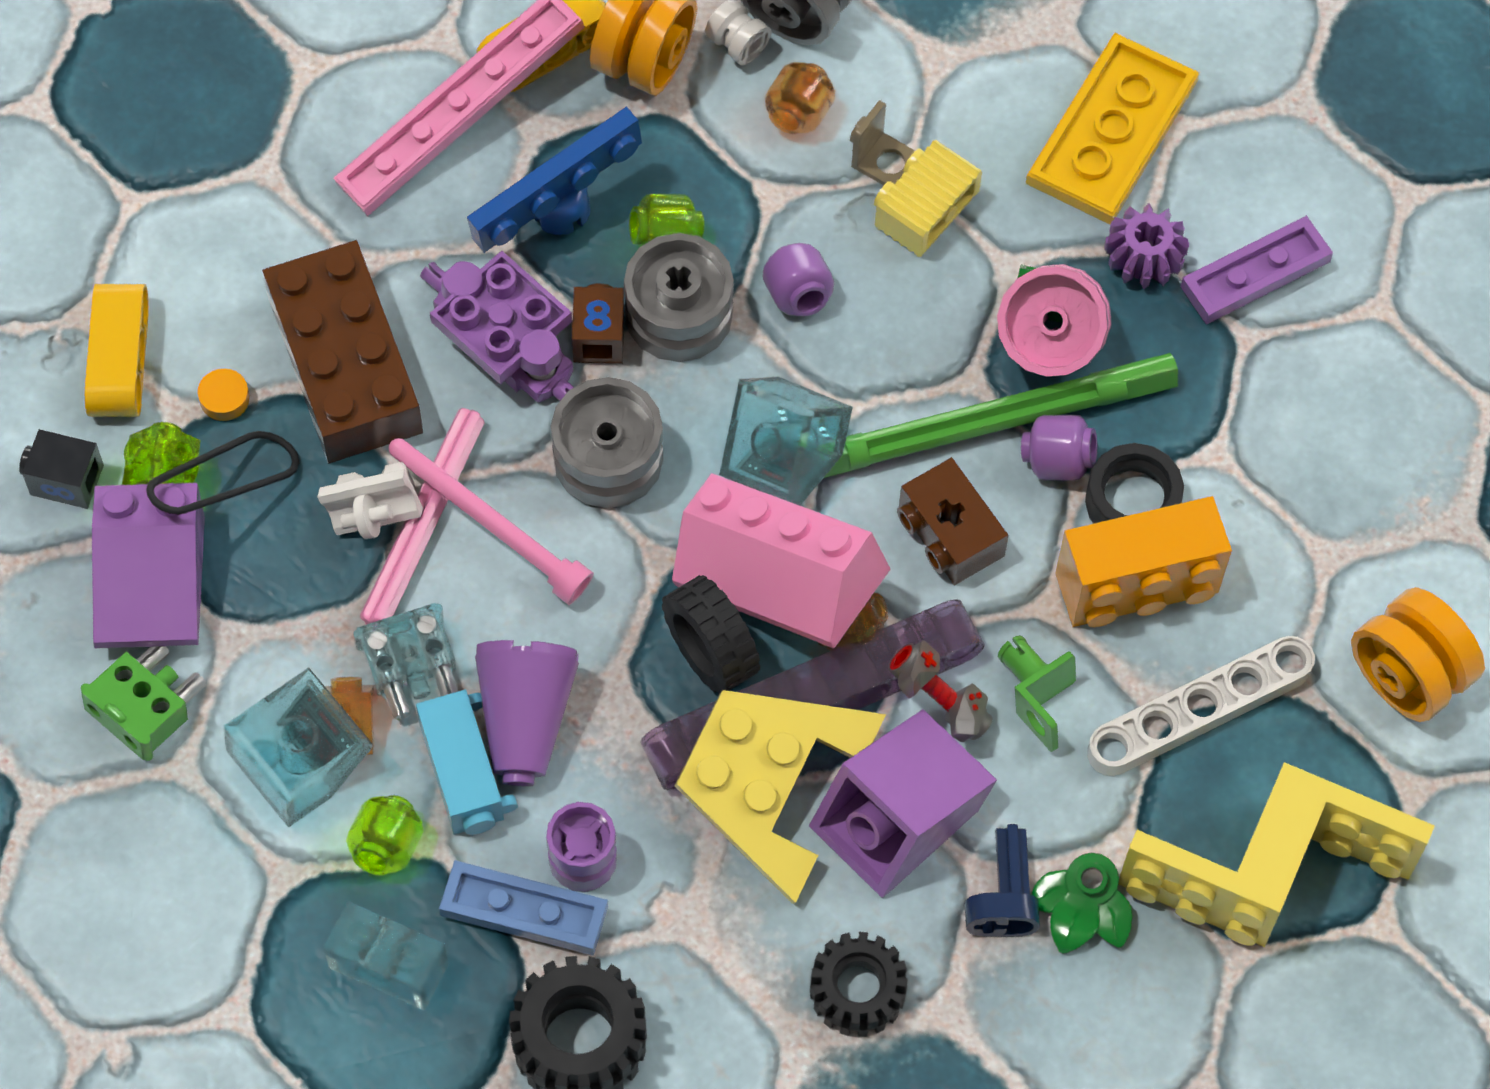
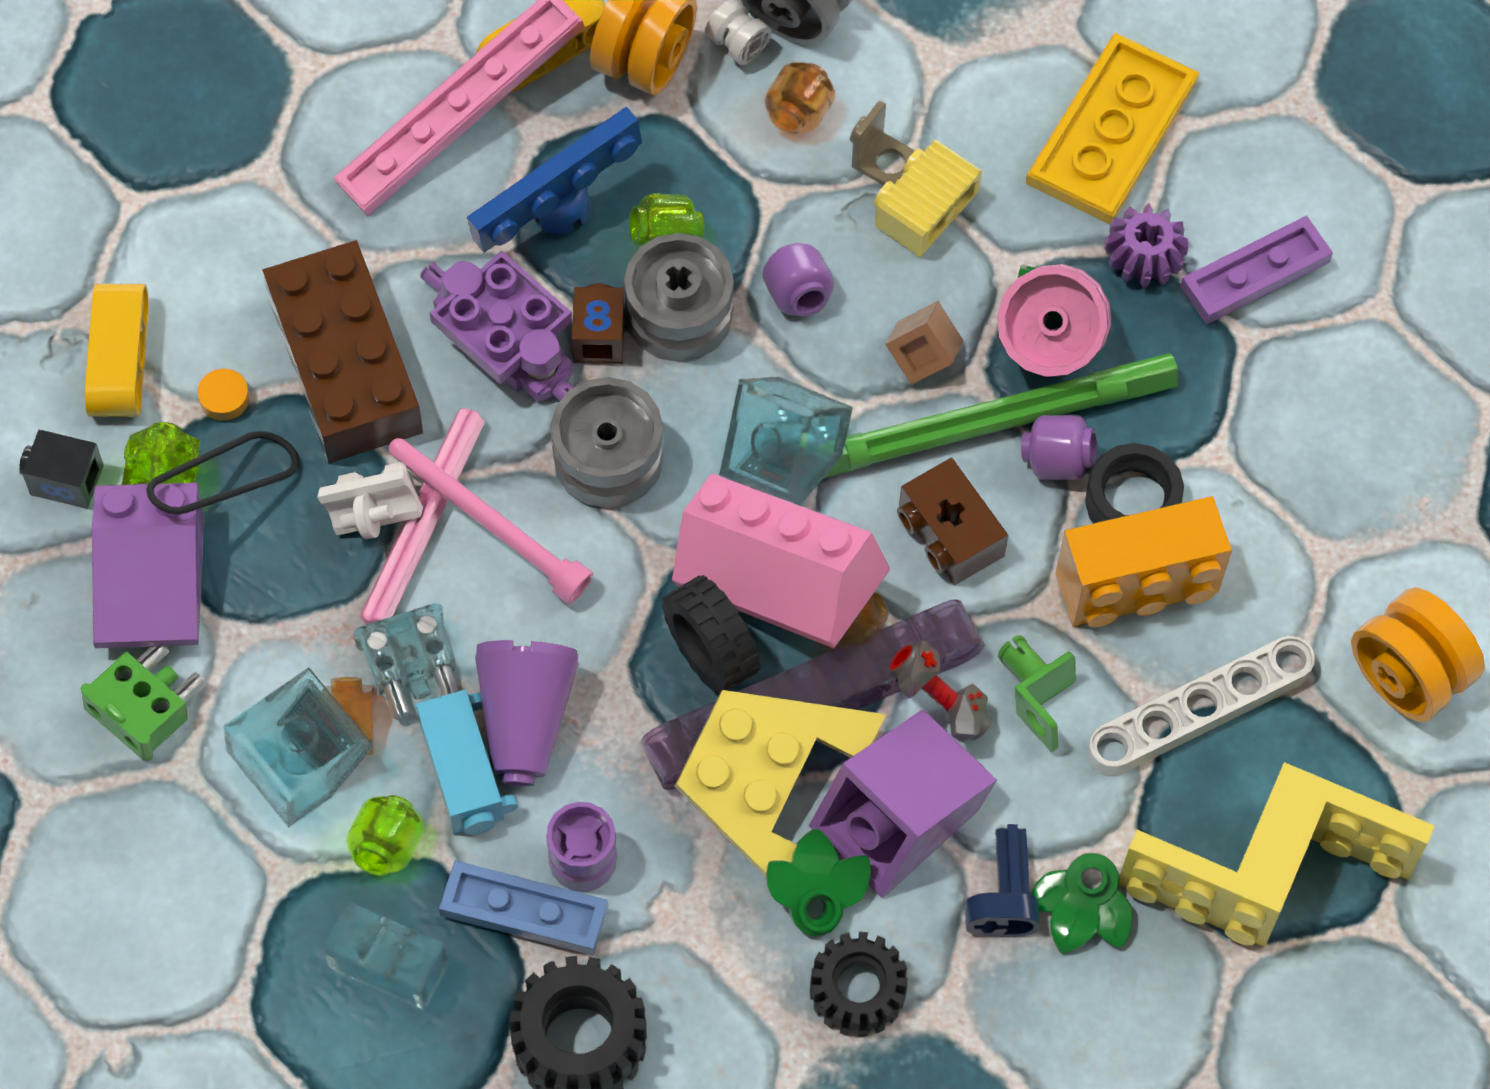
(818, 875): none -> green plate
(924, 342): none -> medium nougat panel

